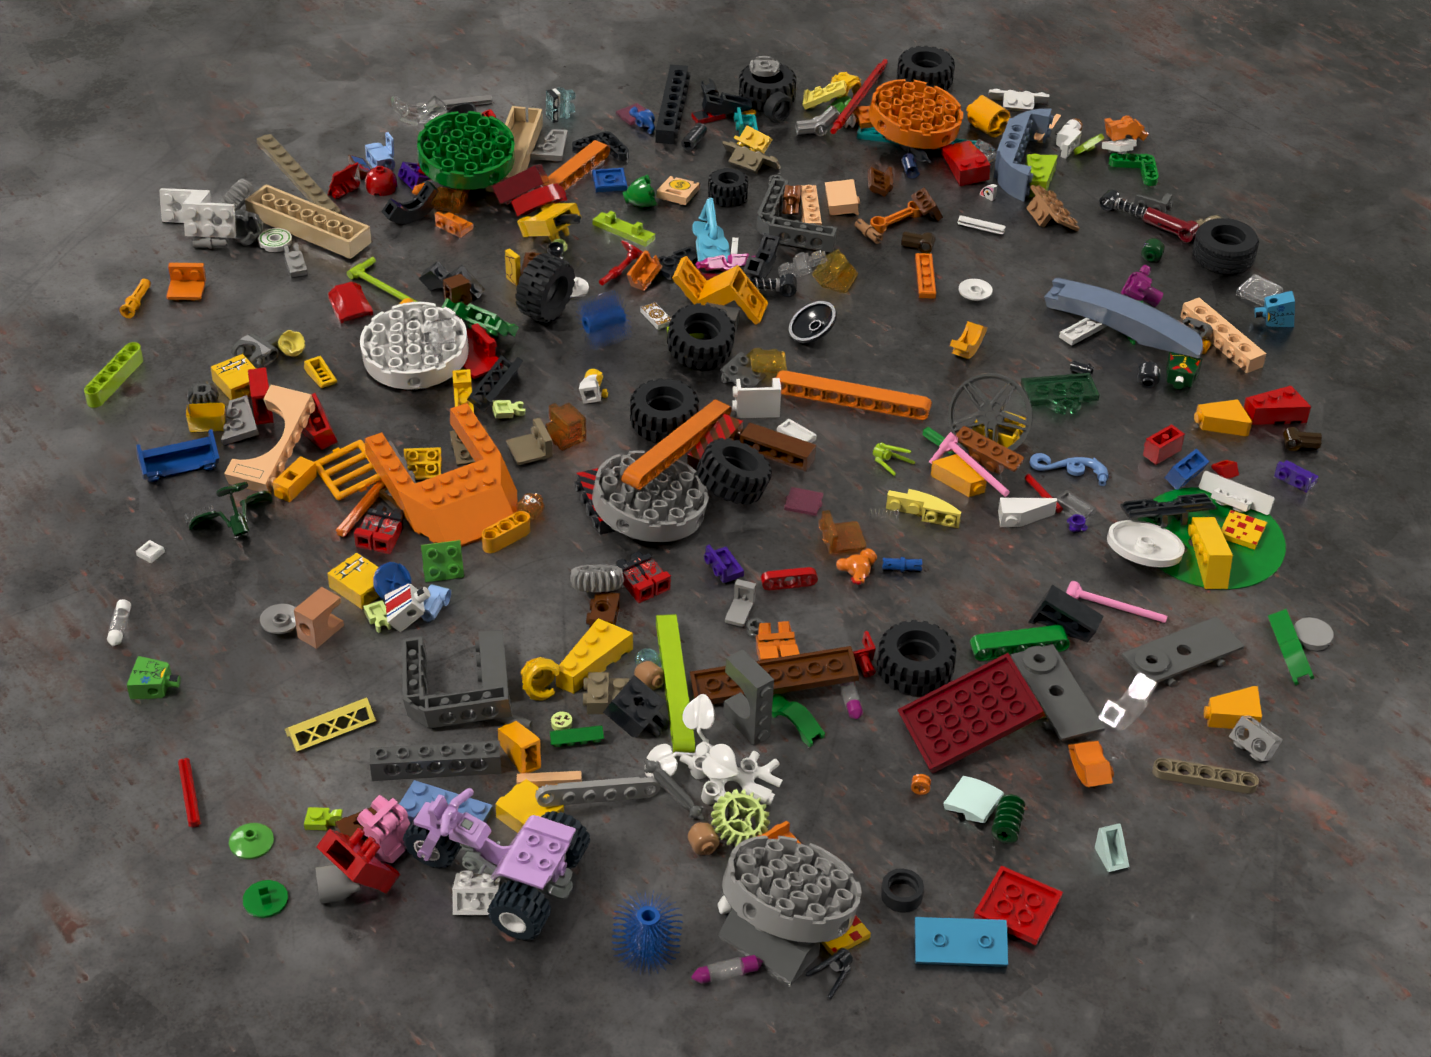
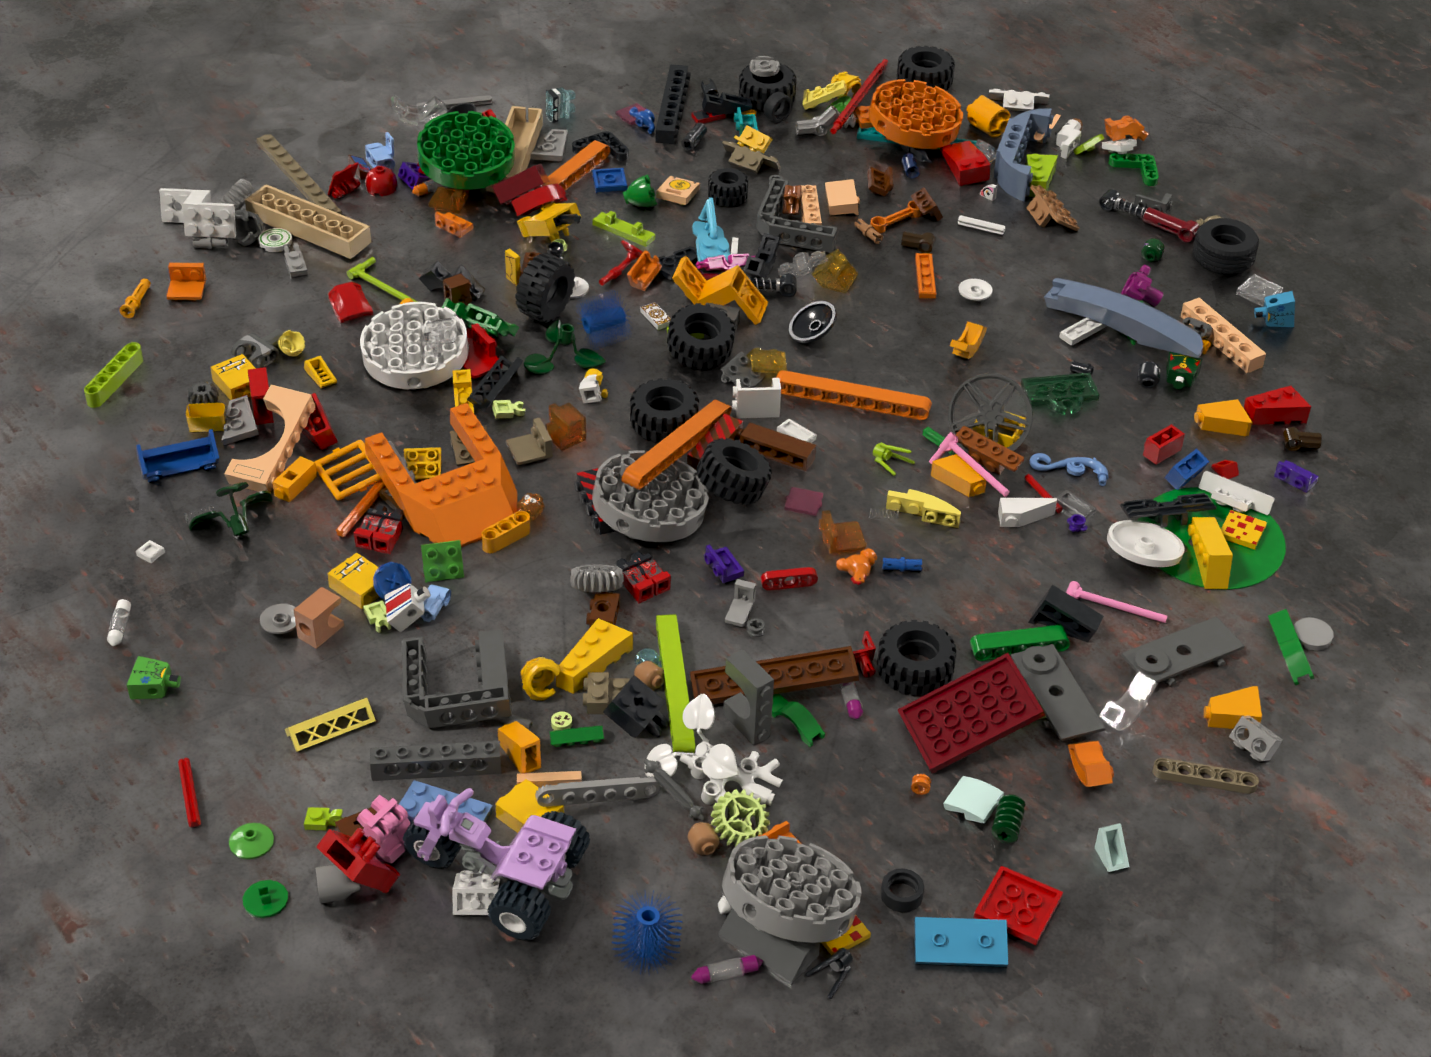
(412, 210): black arch -> none
(564, 335): none -> dark green plant
(775, 645): orange hips -> none

